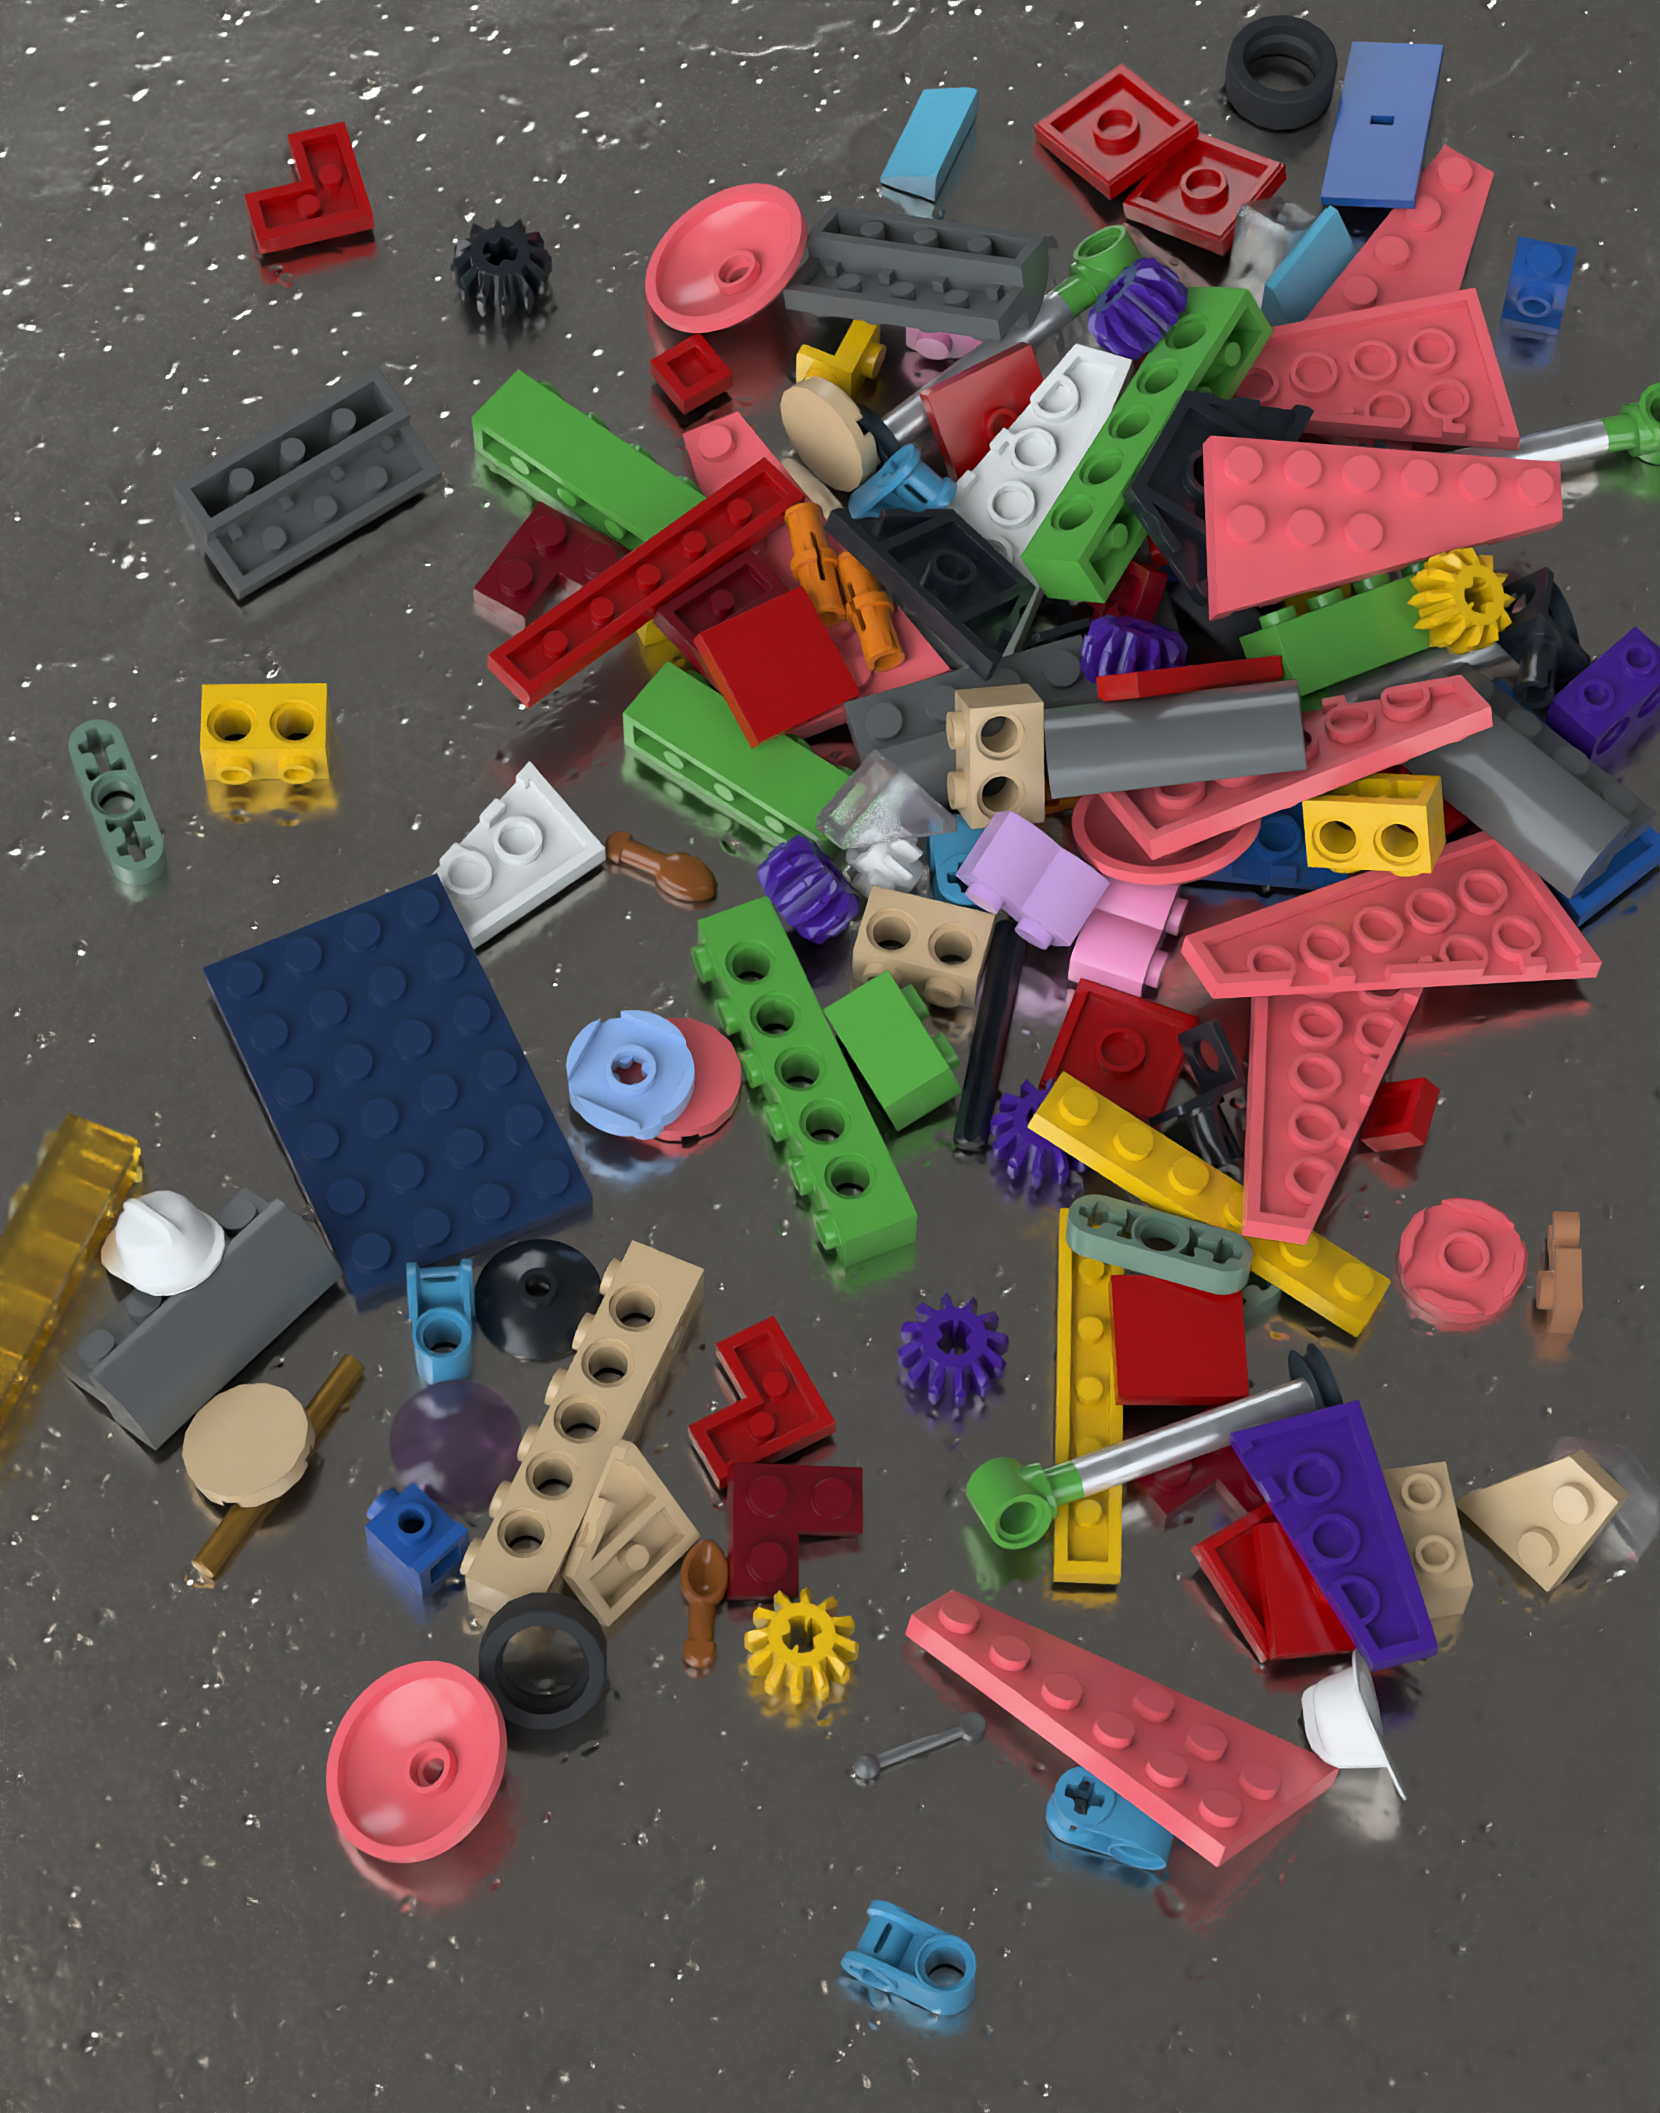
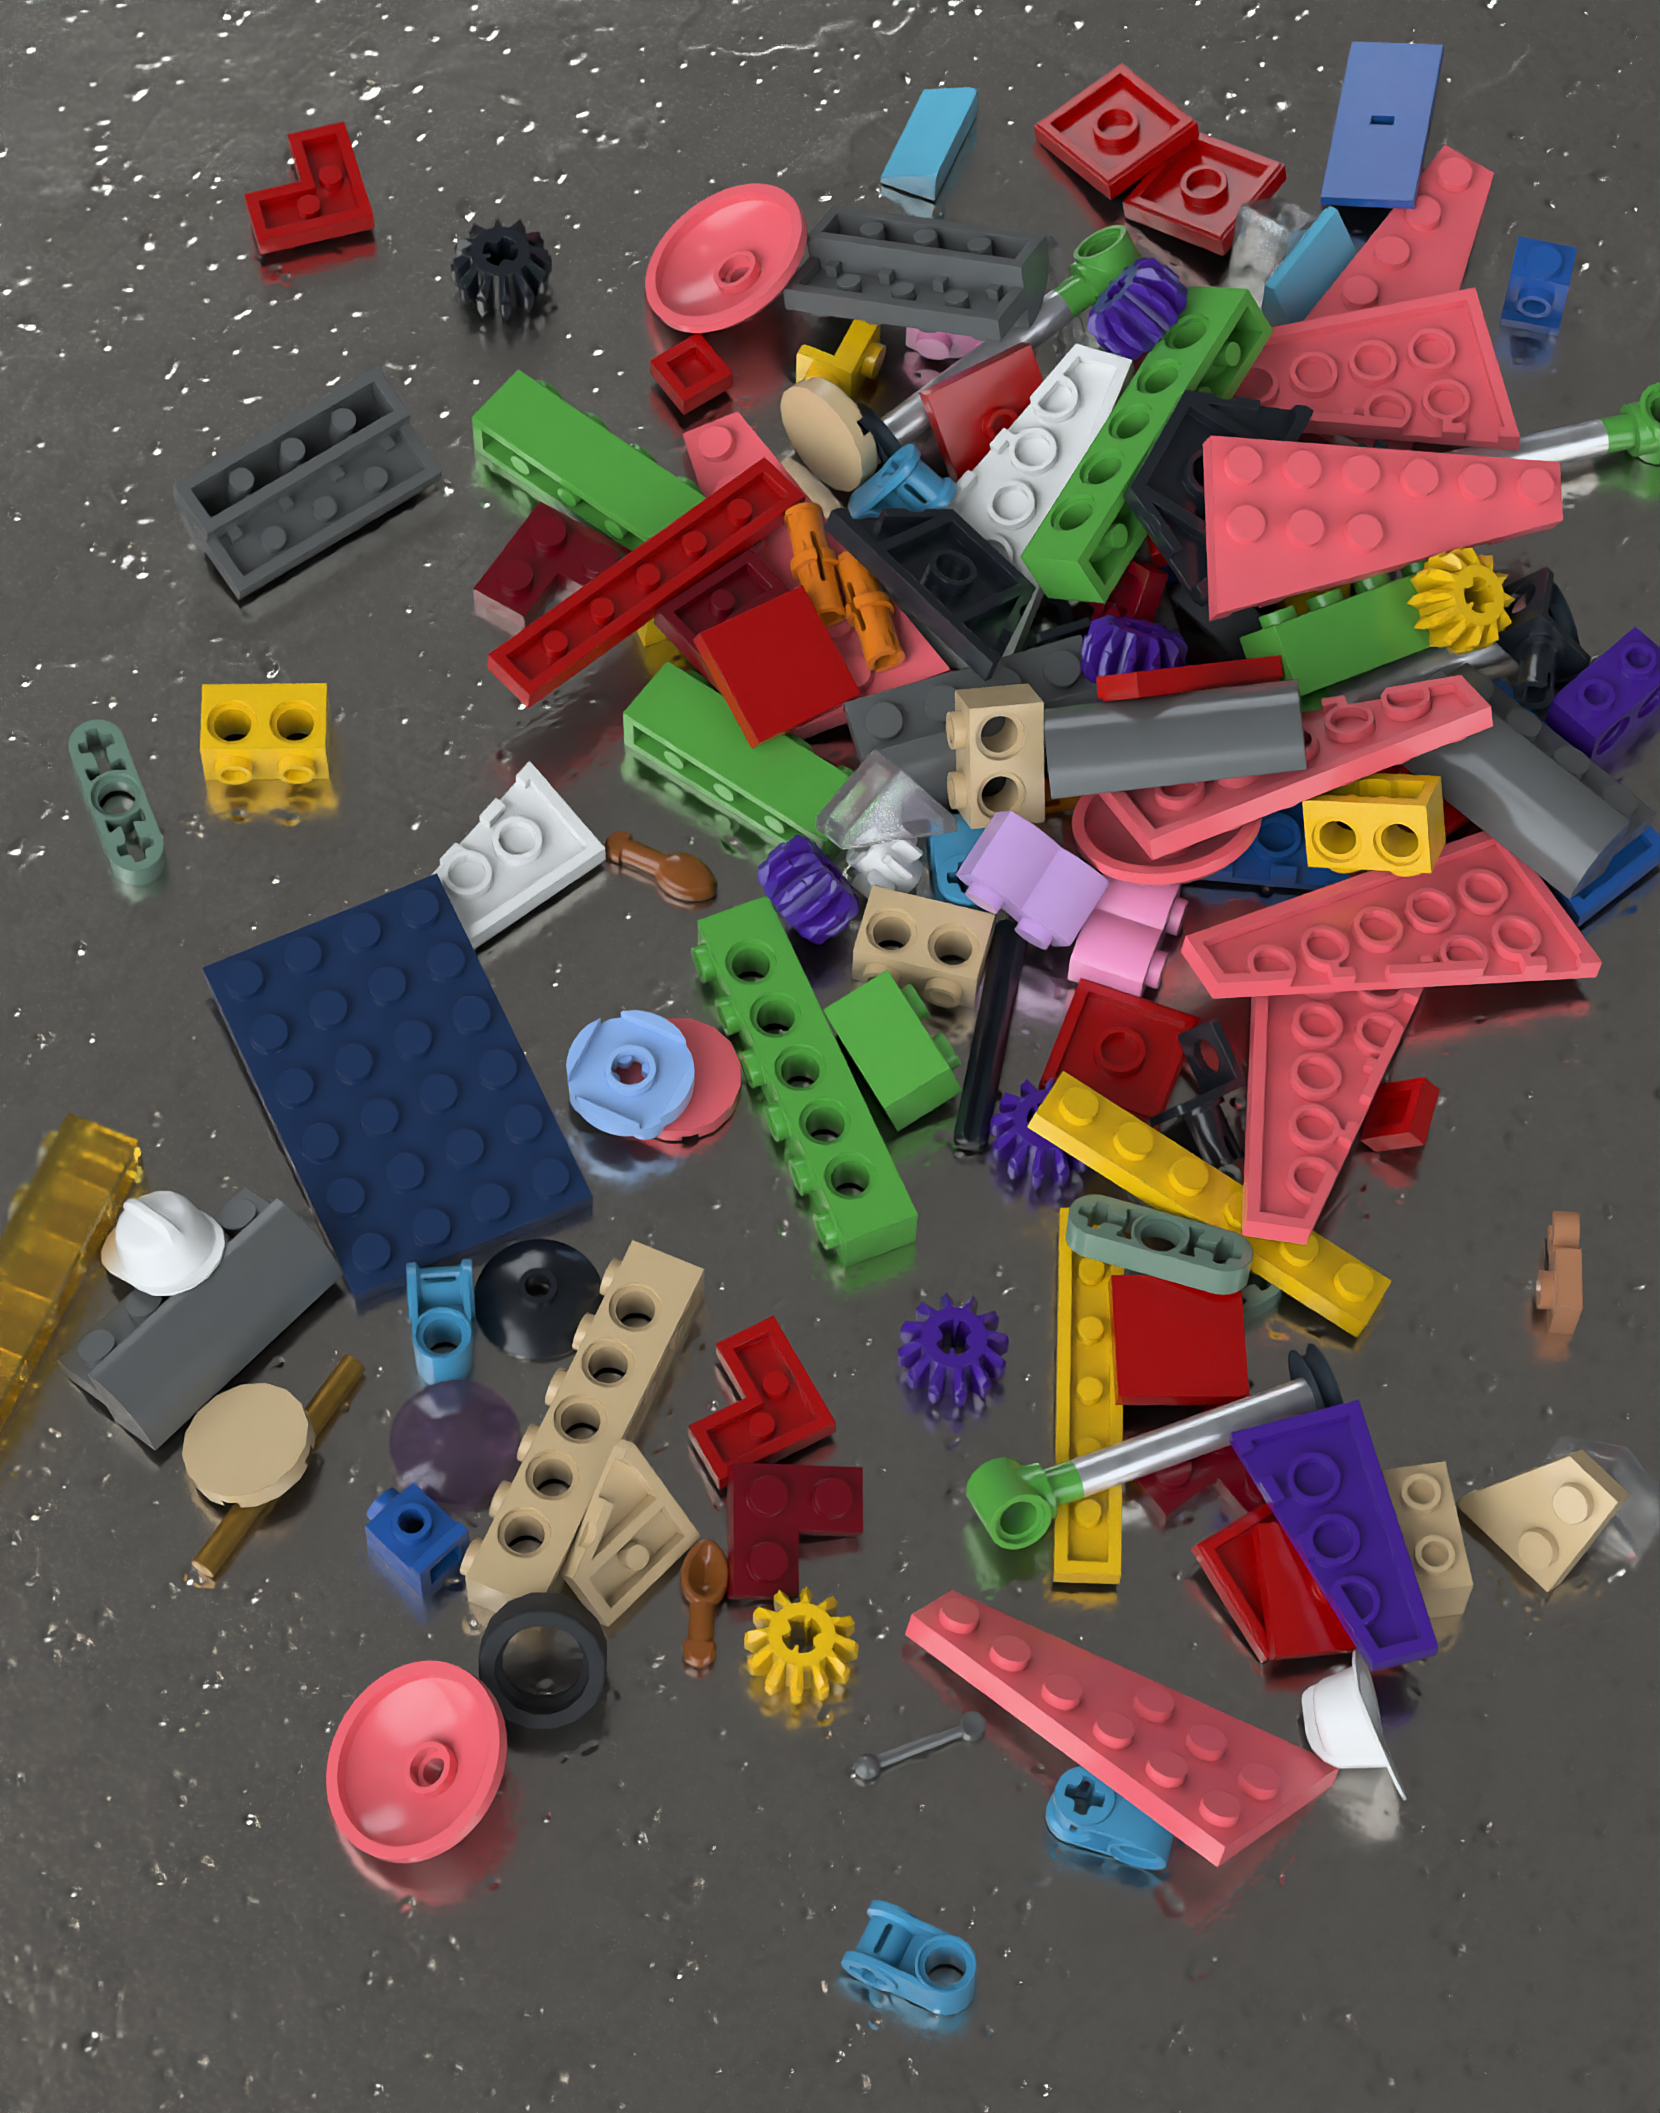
(1289, 37): black tyre -> none
(1462, 1260): coral tile -> none

